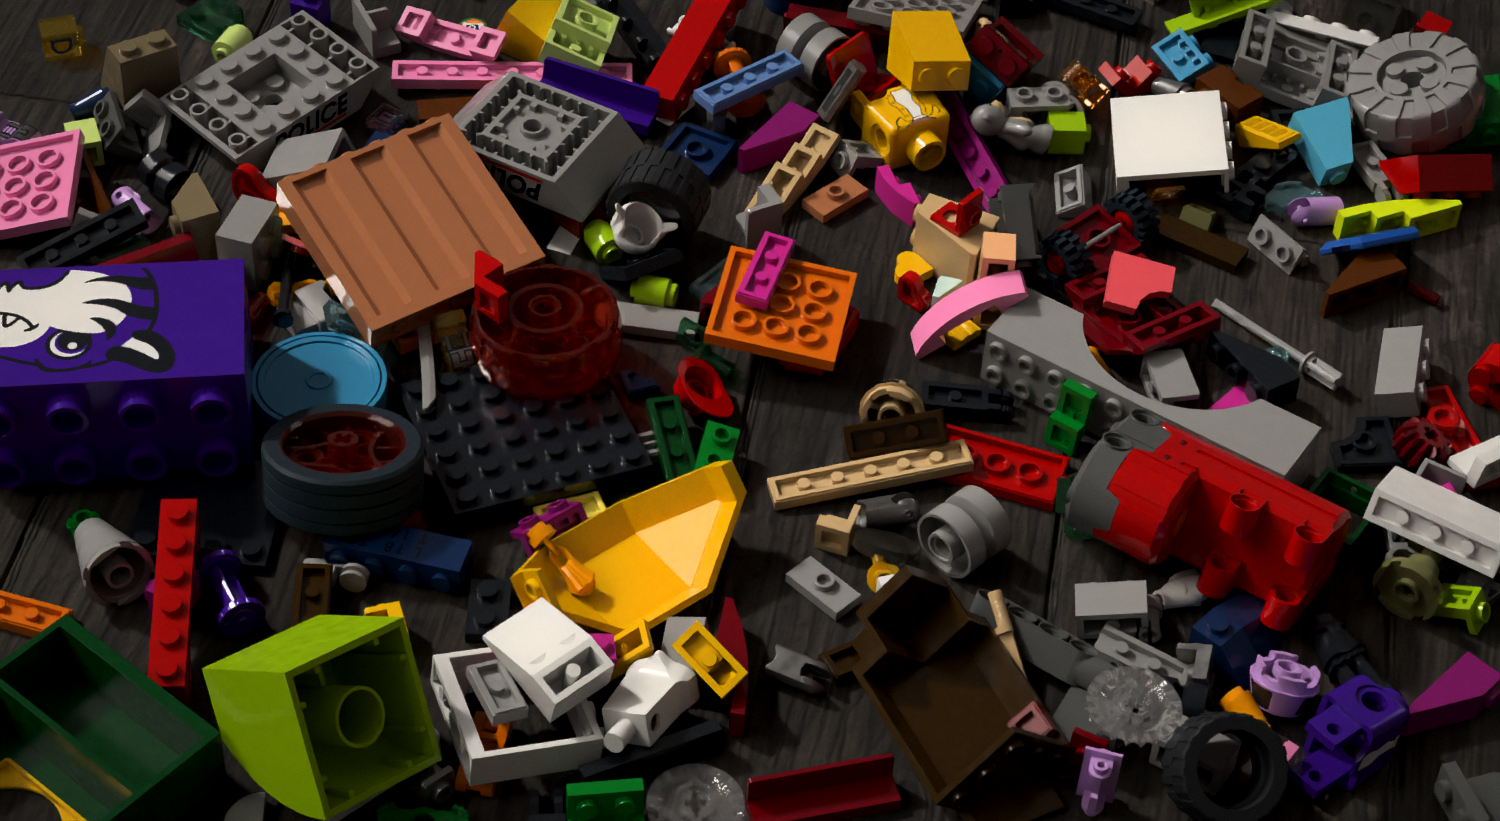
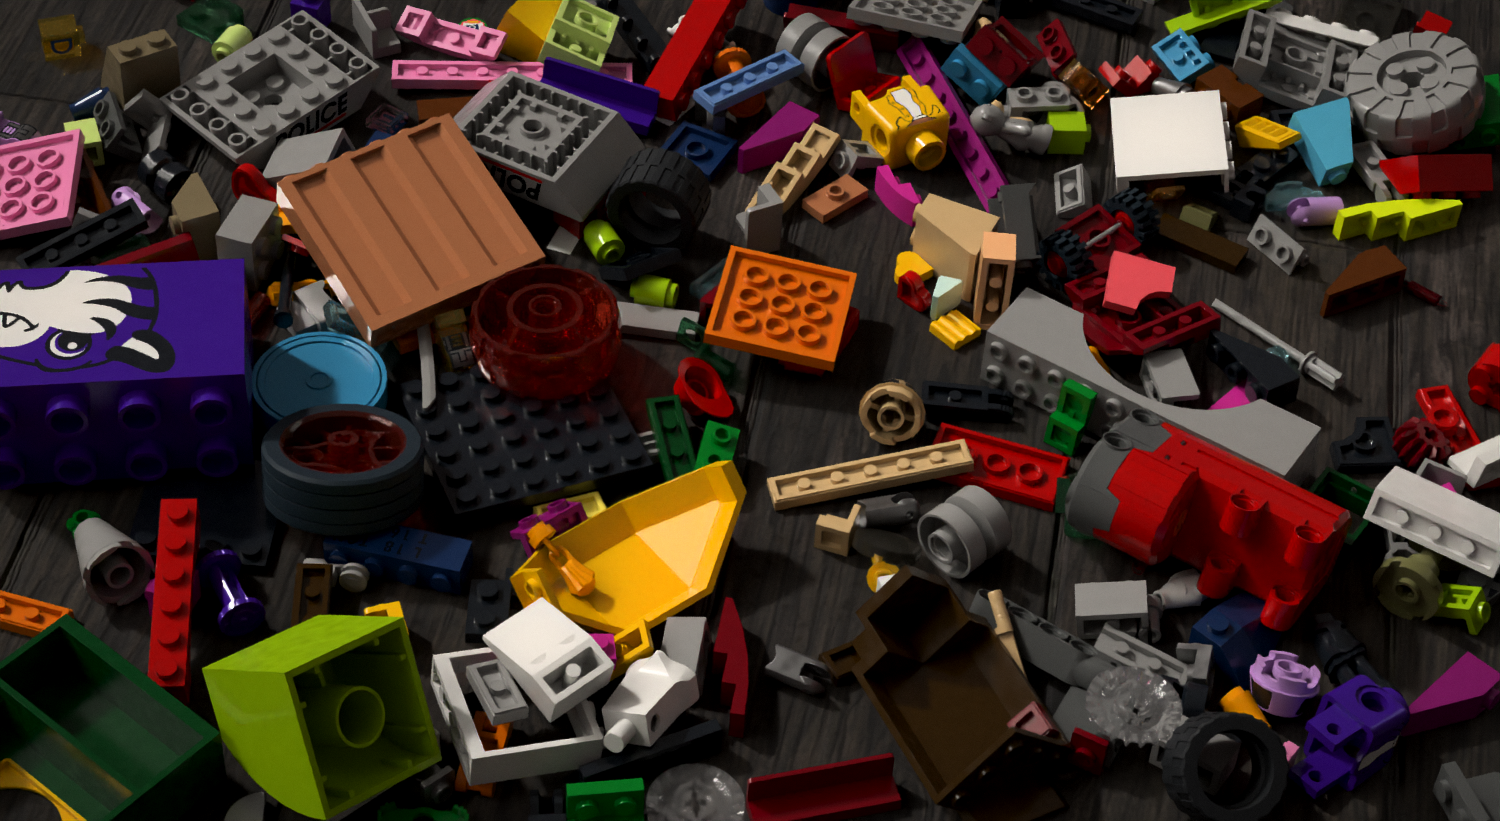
(489, 287): red slope -> none
(637, 386): dark blue tile -> none
(638, 227): white hair -> none
(710, 659): yellow slope -> none
(765, 270): dark pink tile -> none
(823, 588): light grey plate -> none
(841, 90): flat silver slope -> none
(896, 434): dark brown tile -> none
(927, 51): yellow slope -> none
(963, 304): bright pink slope -> none
(967, 212): red bracket -> none
(1056, 47): none -> dark red bracket
(1098, 779): lavender hinge -> none
(1369, 240): blue tile -> none
(1403, 371): light grey brick -> none

